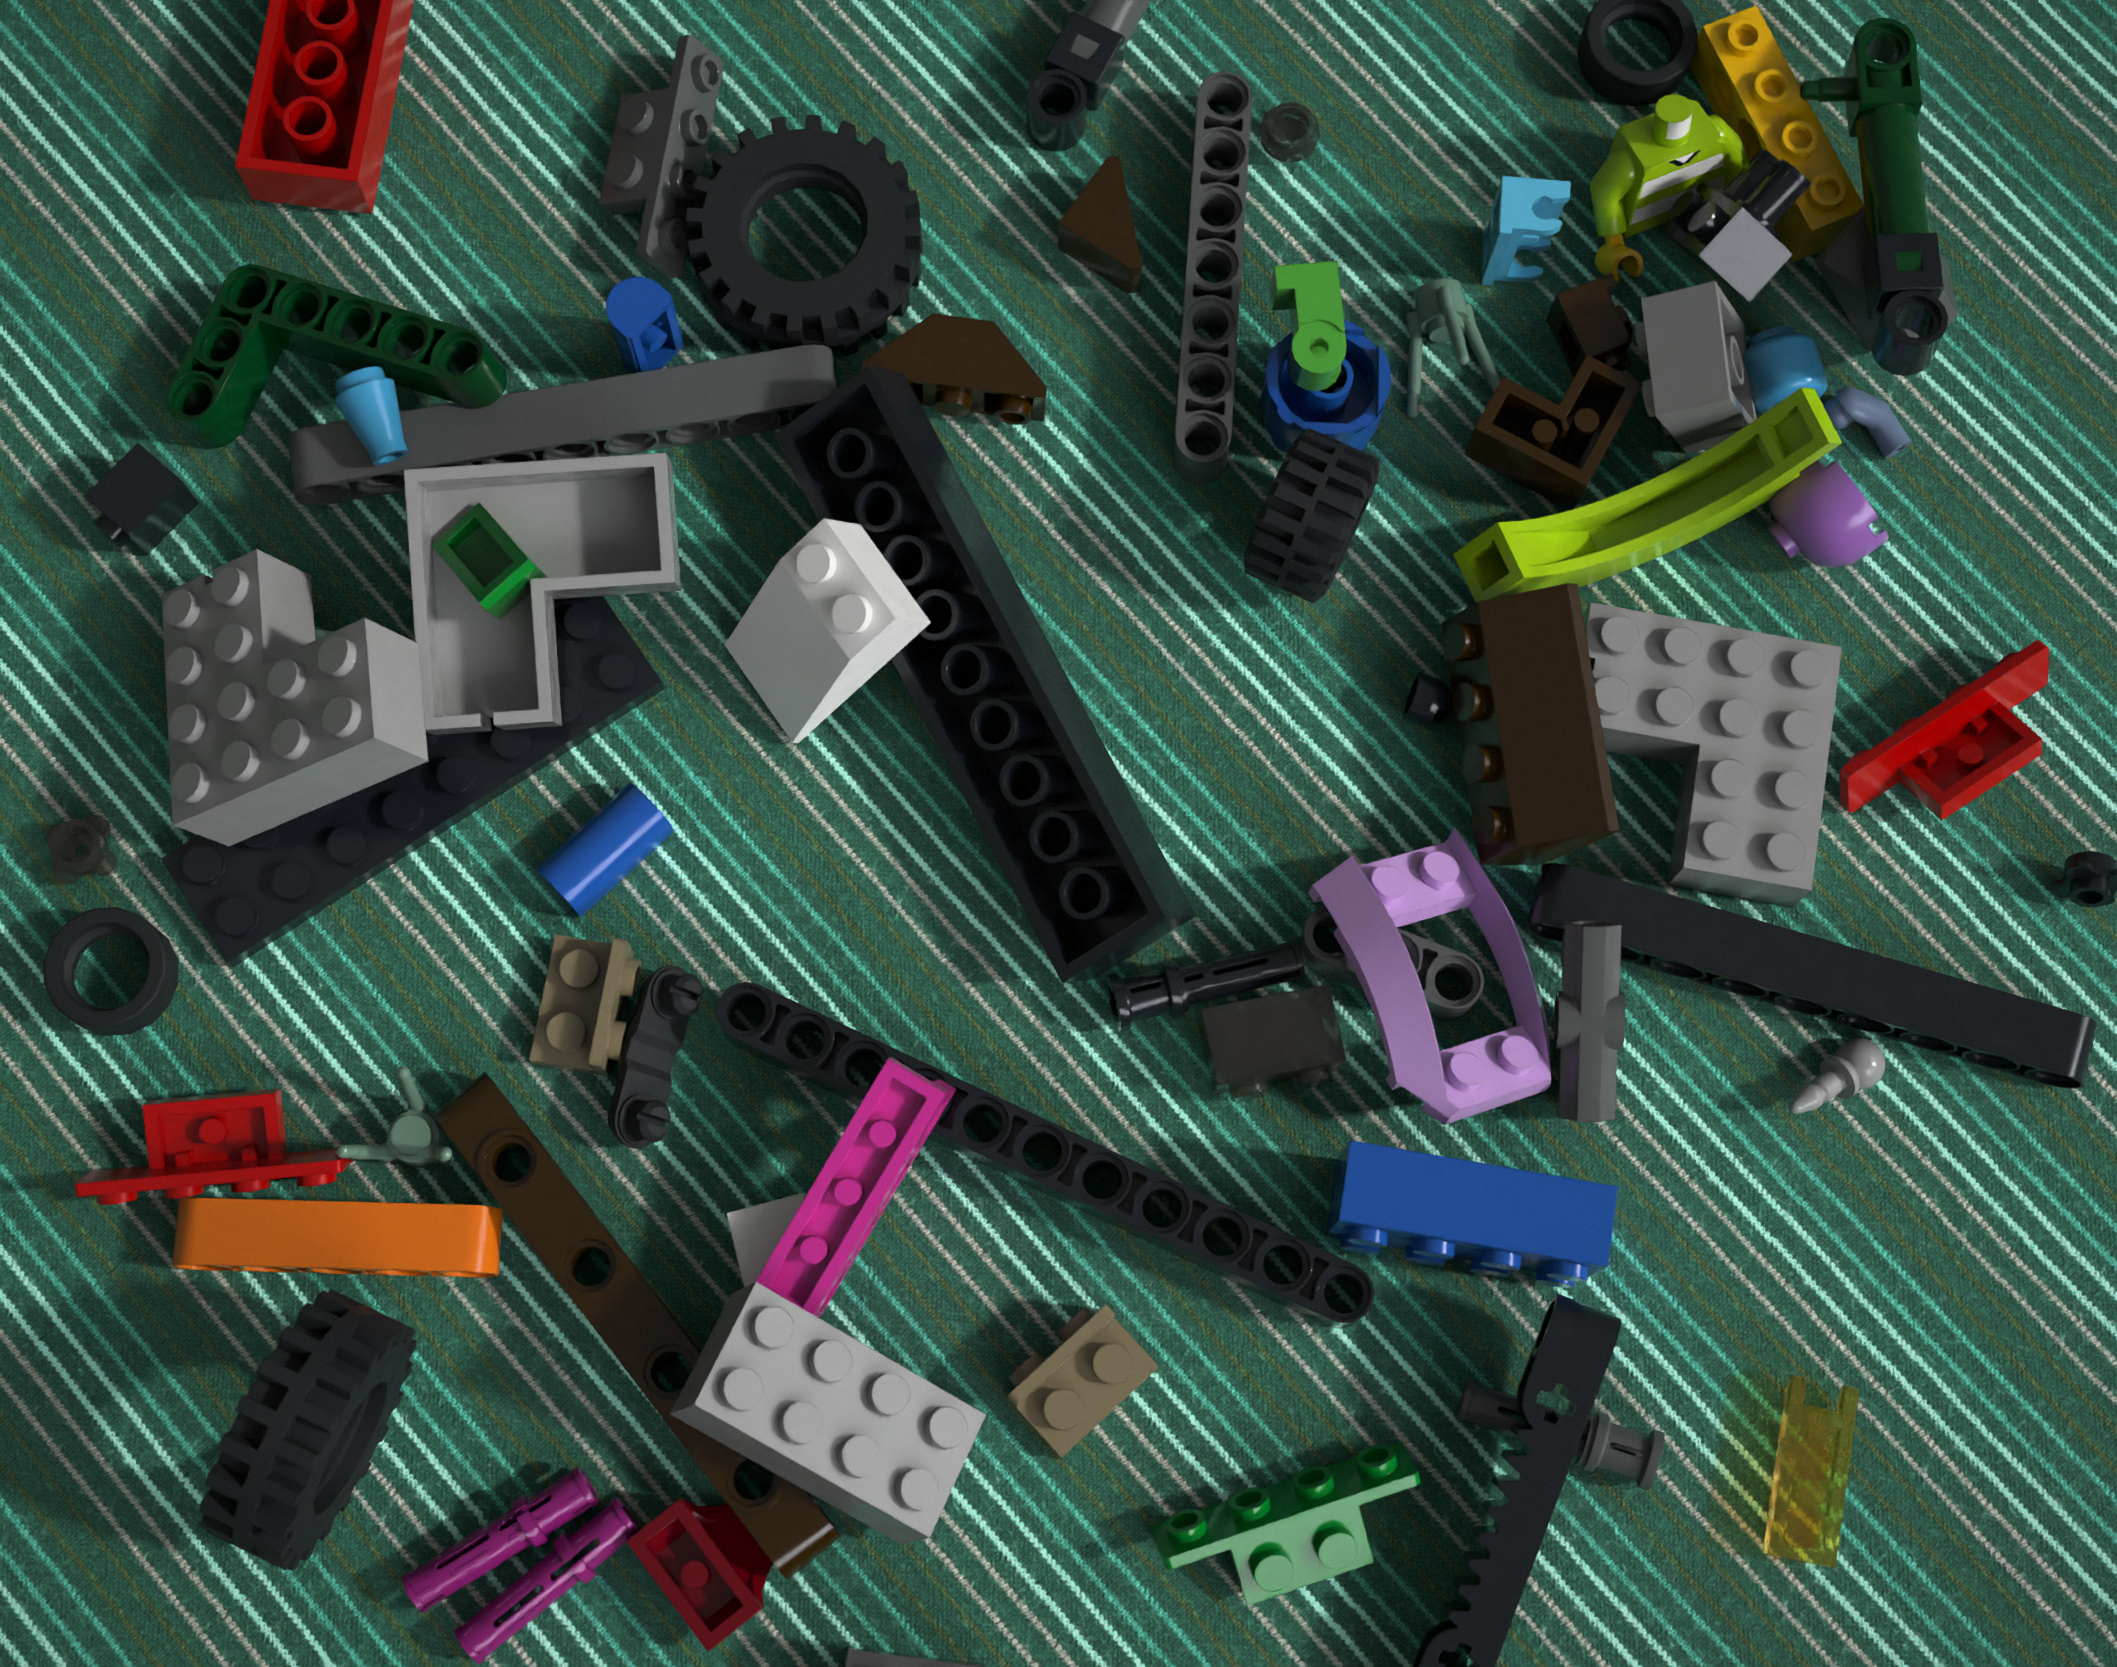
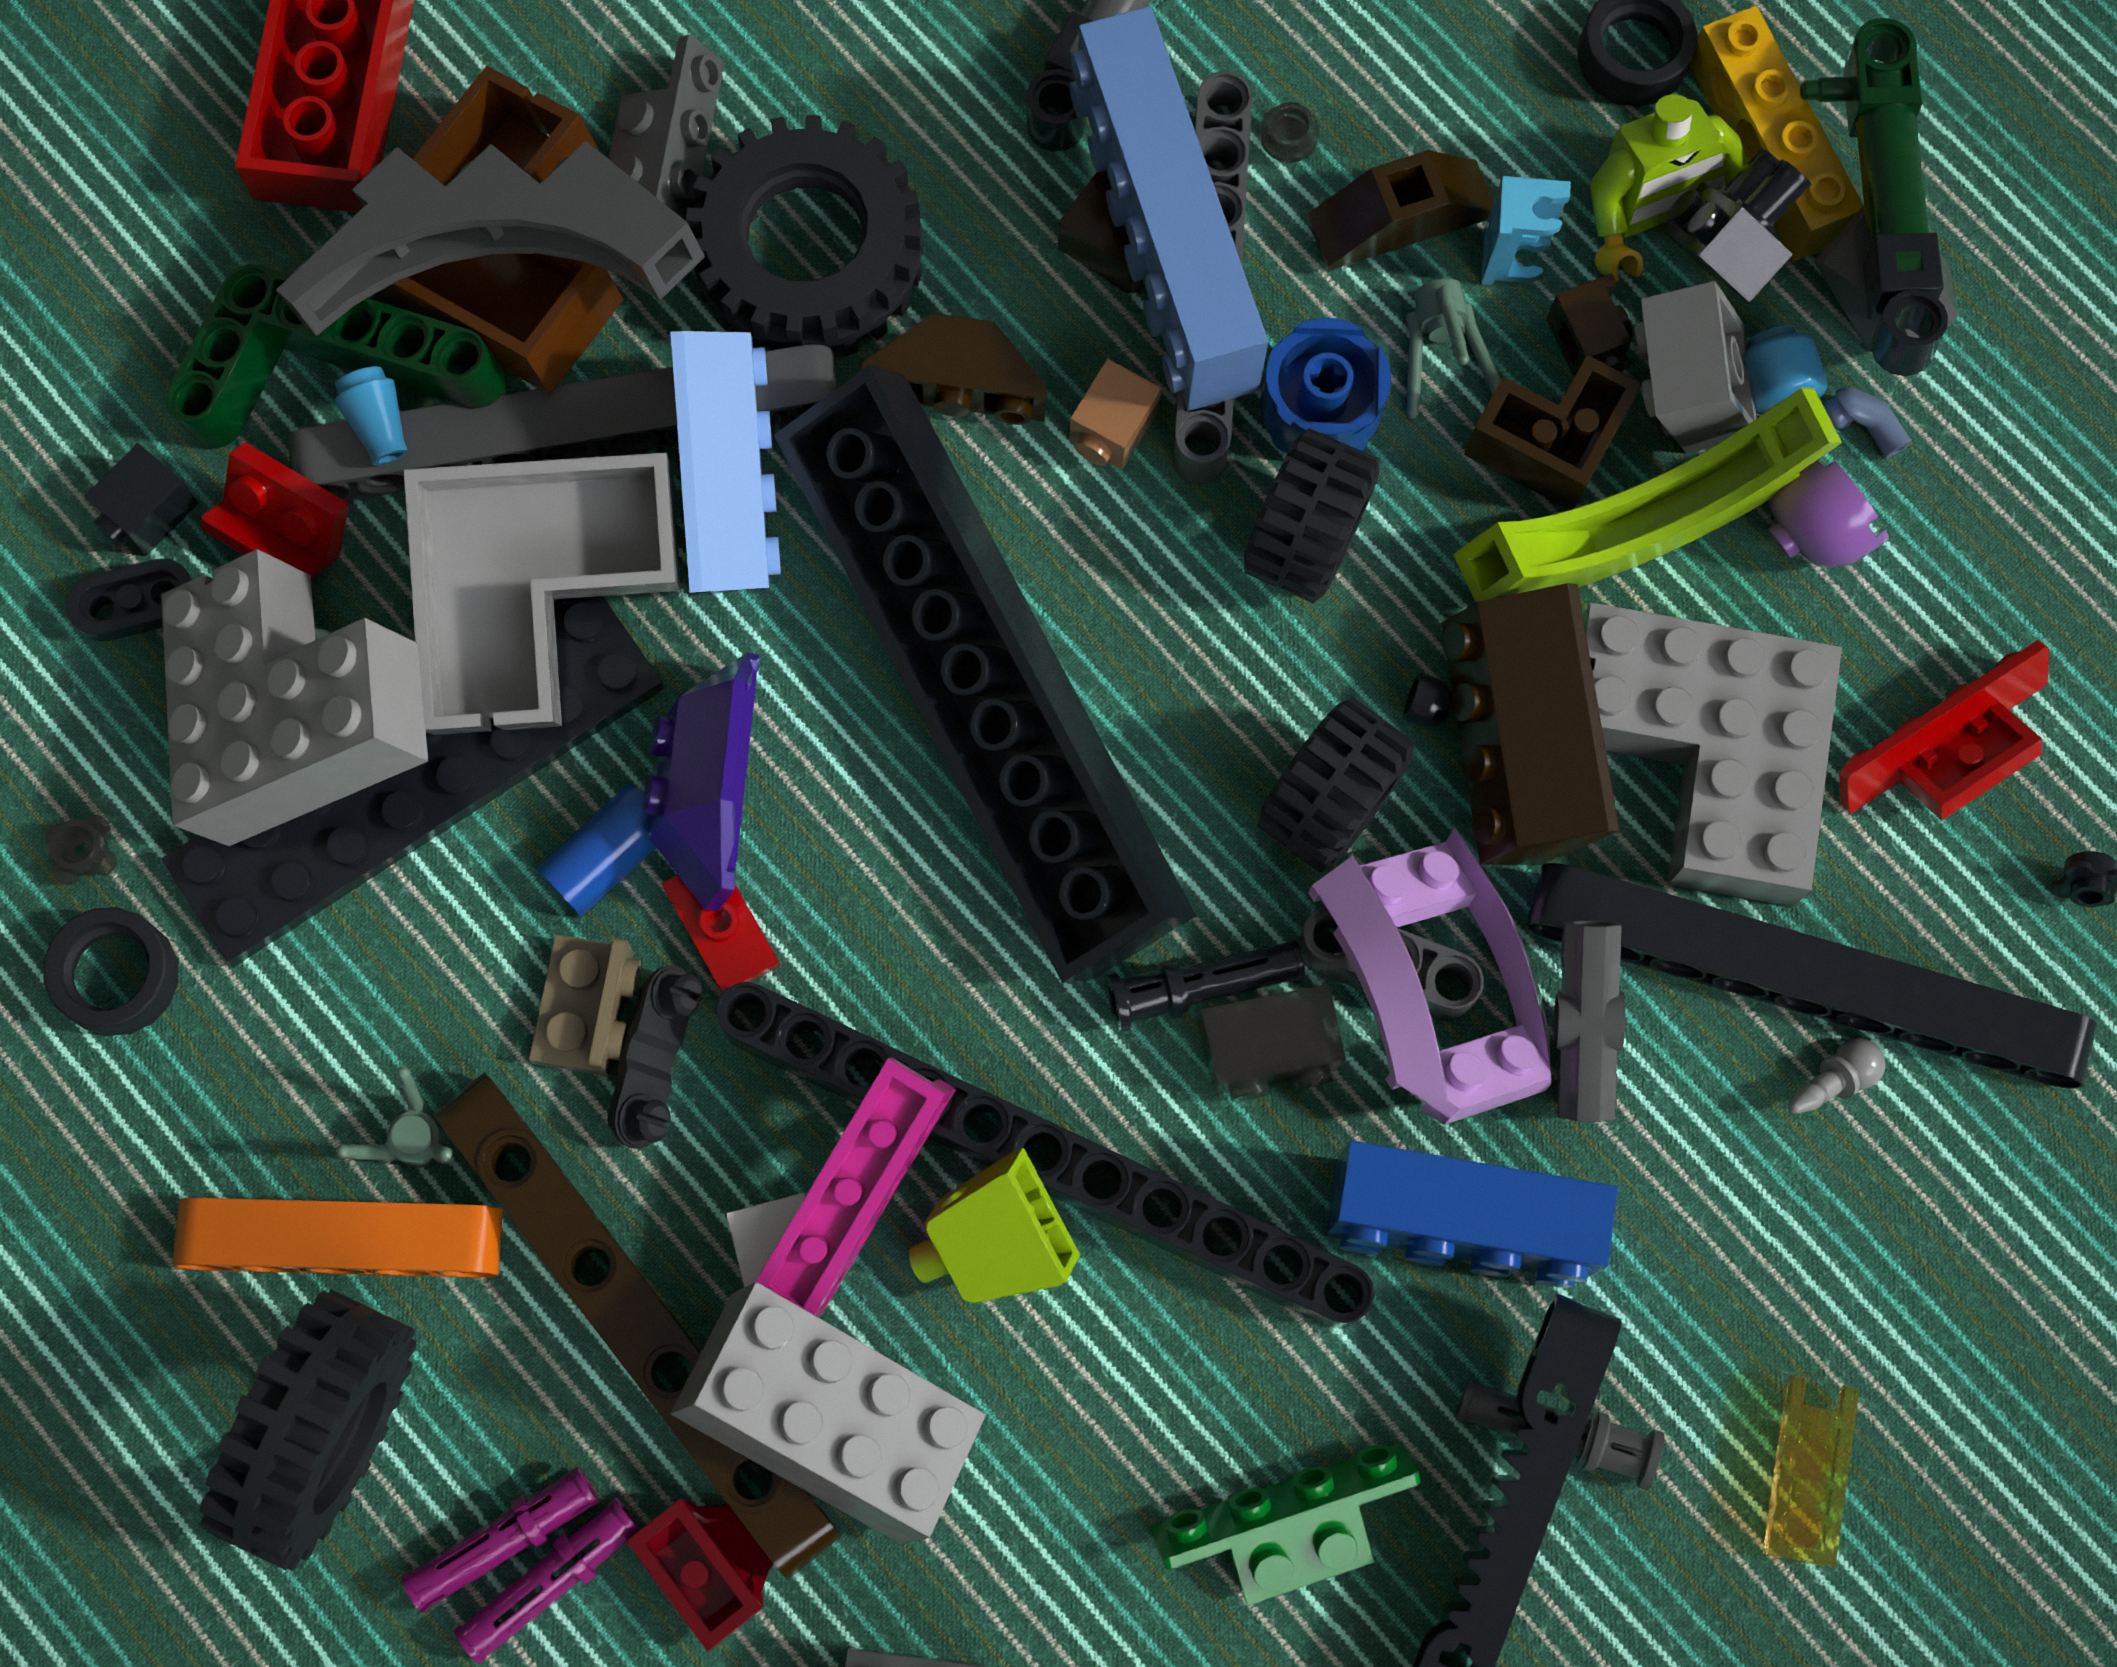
(134, 595): none -> black plate
(213, 1142): red bracket -> none
(277, 513): none -> red bracket
(488, 561): green slope -> none
(491, 207): none -> dark grey arch
(525, 307): none -> reddish brown piece
(643, 324): blue brick -> none
(702, 780): none -> dark purple wedge
(722, 460): none -> light blue slope
(726, 938): none -> red plate
(823, 625): white slope -> none
(997, 1235): none -> lime torso
(1080, 1380): dark tan bracket -> none
(1113, 415): none -> medium nougat brick
(1168, 210): none -> medium blue brick
(1316, 320): bright green leg -> none
(1335, 784): none -> black tyre
(1399, 207): none -> dark brown slope

